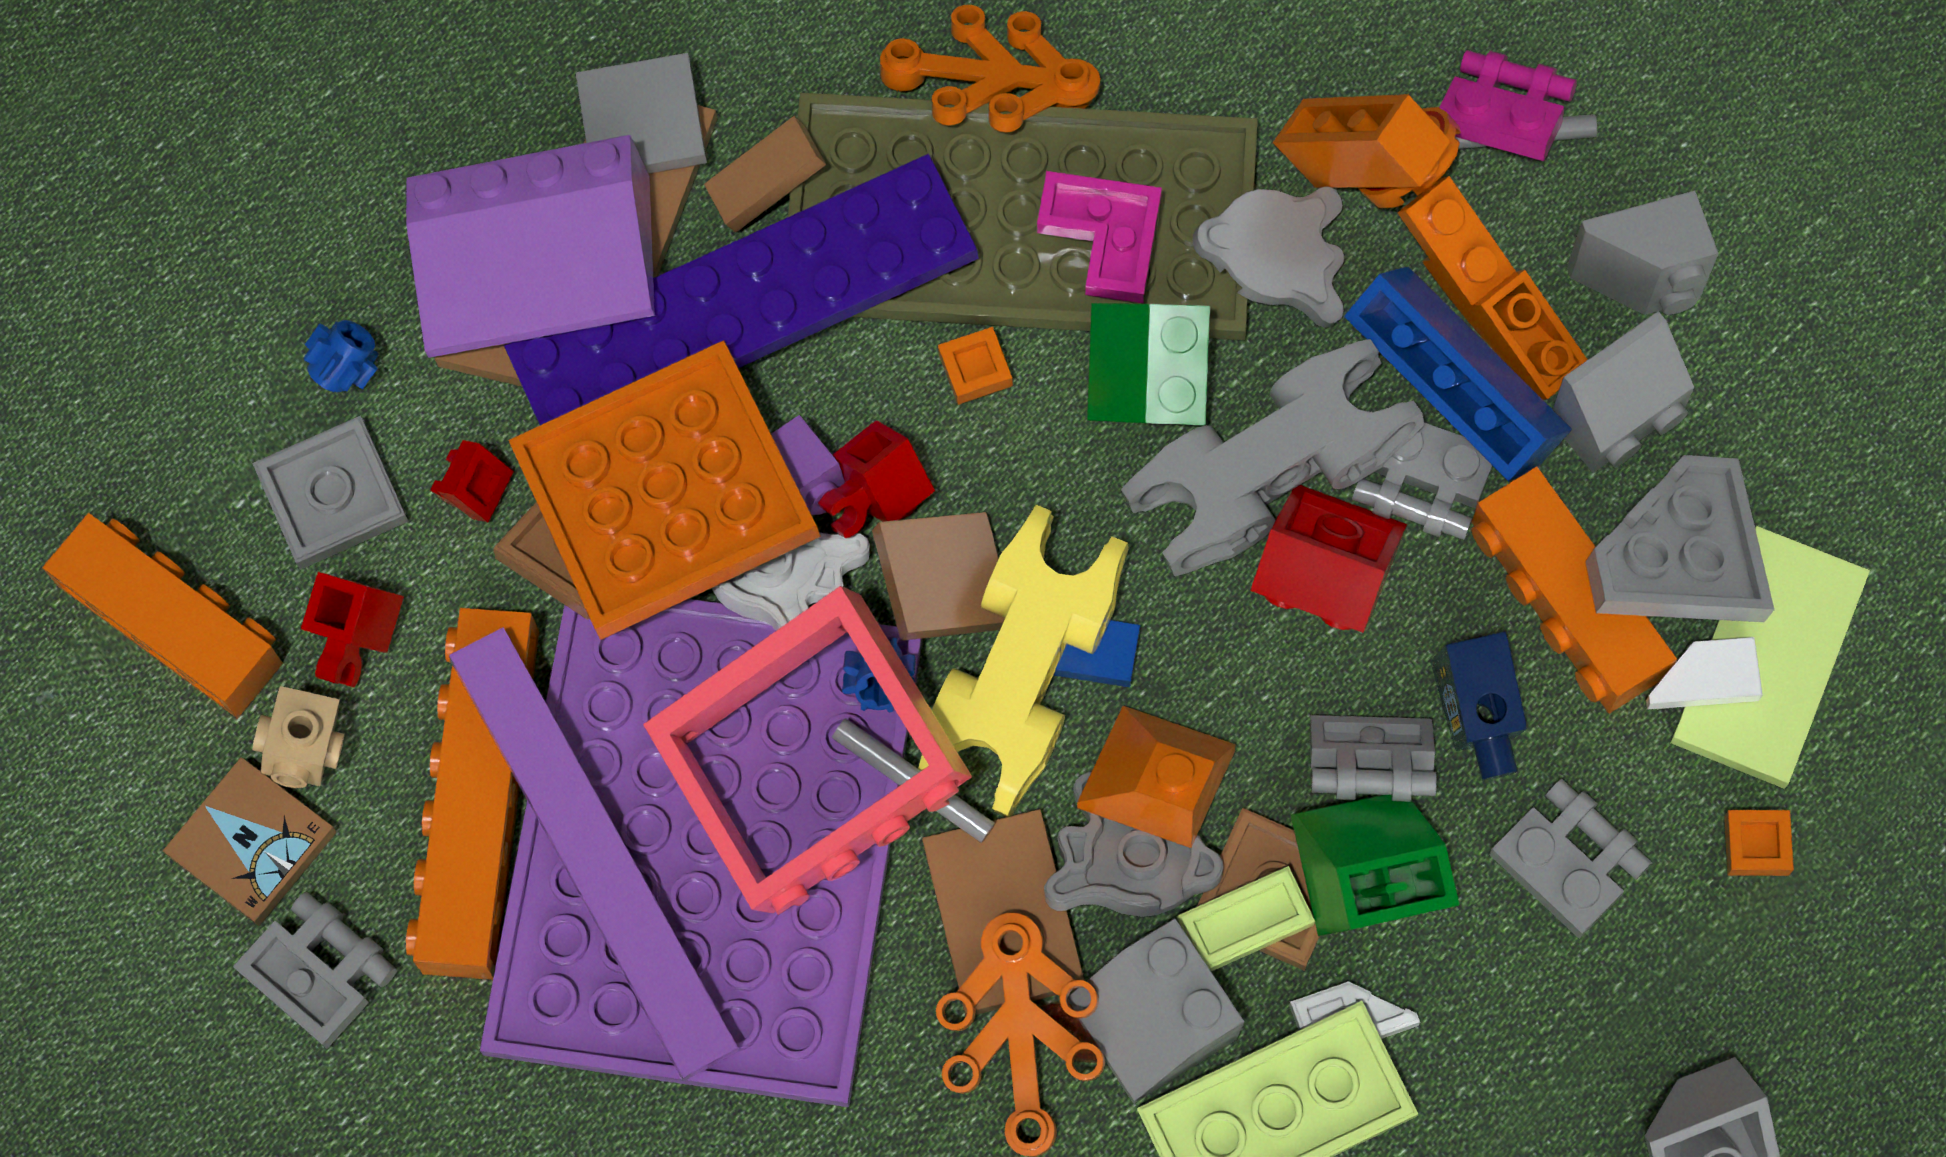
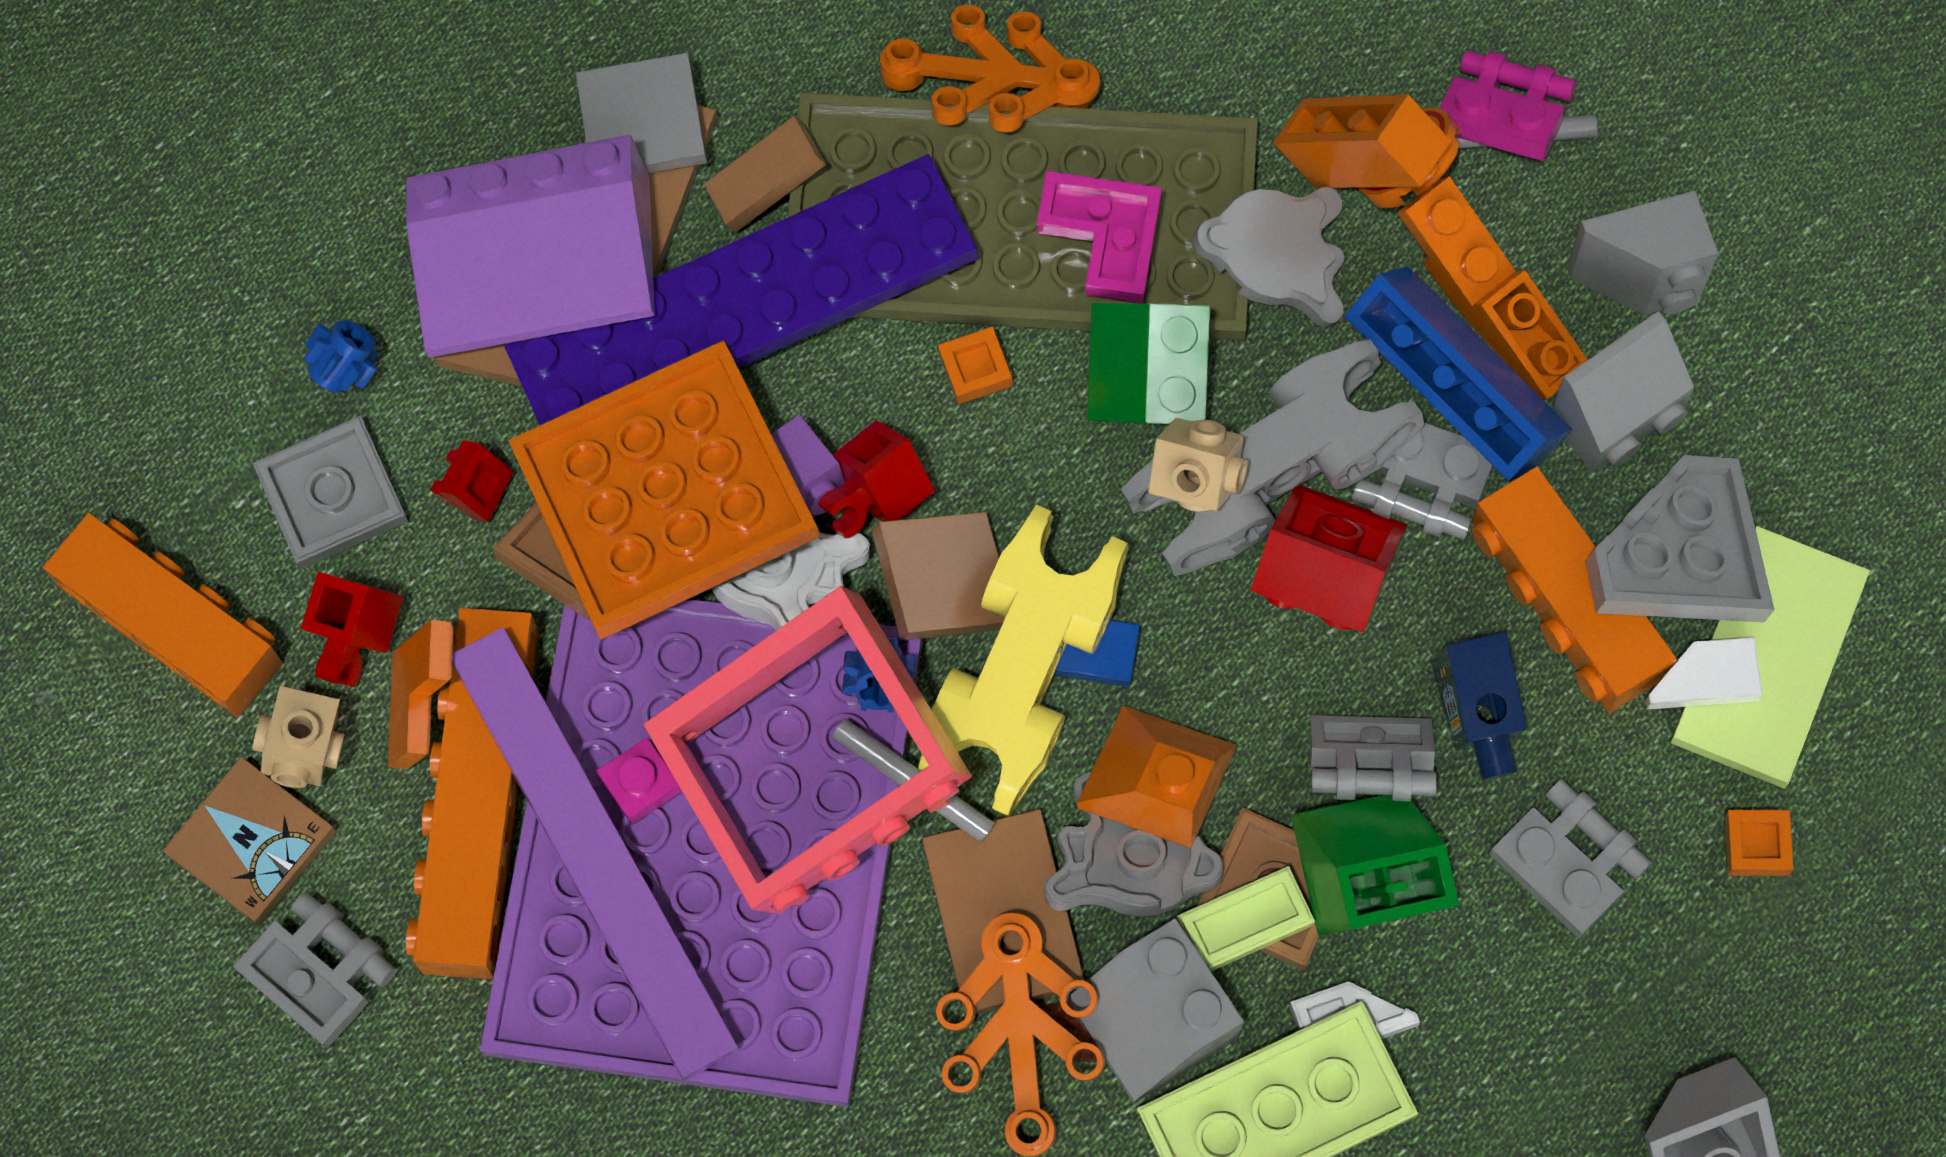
(418, 671): none -> orange tile
(639, 781): none -> dark pink plate
(1197, 464): none -> tan brick

